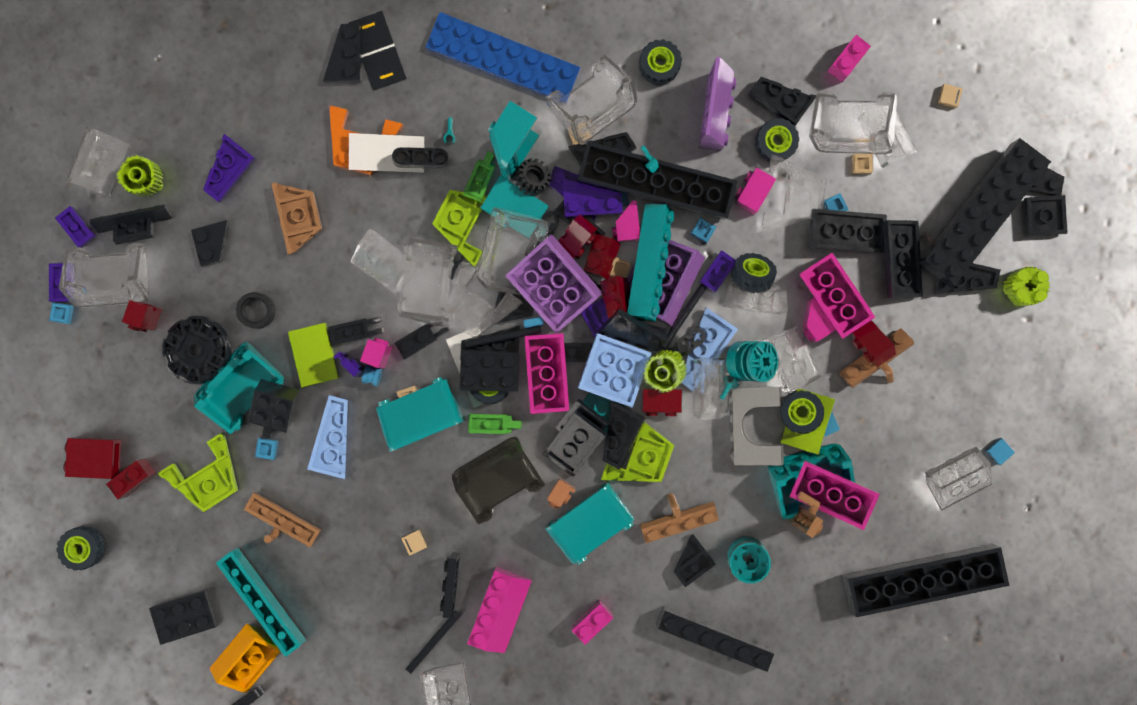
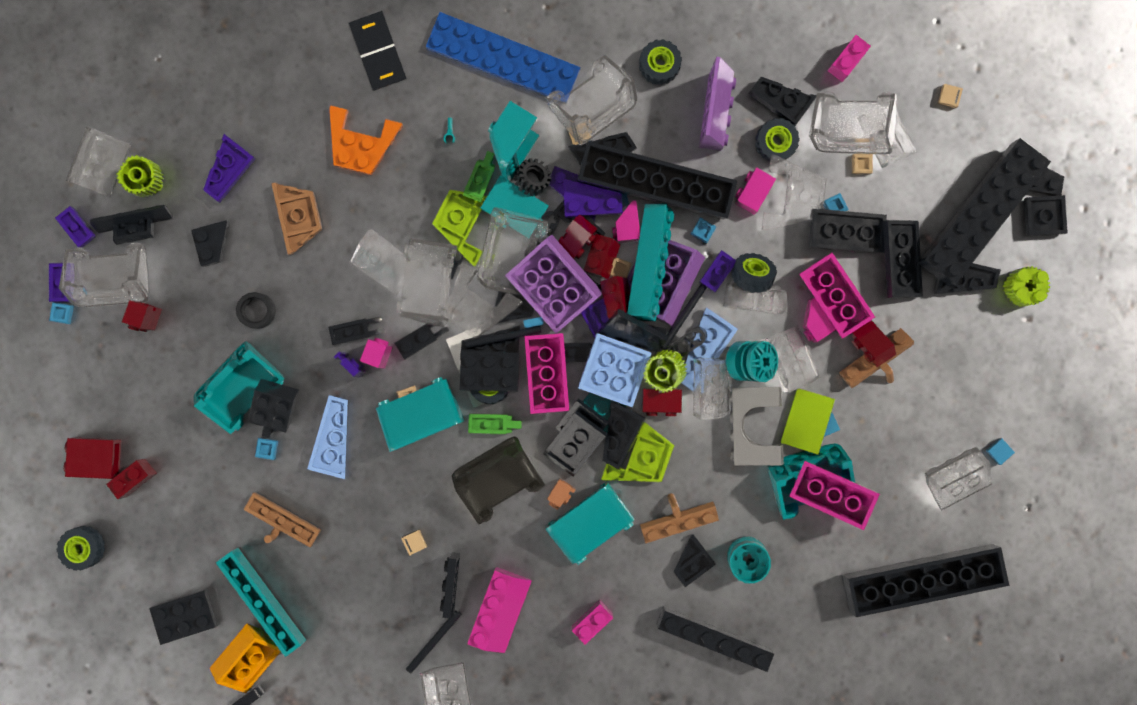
(207, 346): black plate -> none
(210, 483): lime wing -> none
(313, 355): lime tile -> none
(346, 56): black wing -> none
(372, 375): dark azure wheel -> none
(375, 151): white sticker -> none
(411, 152): black beam -> none
(652, 165): teal hand -> none
(729, 385): teal hand -> none
(793, 403): black wheel -> none
(806, 520): medium nougat plate -> none

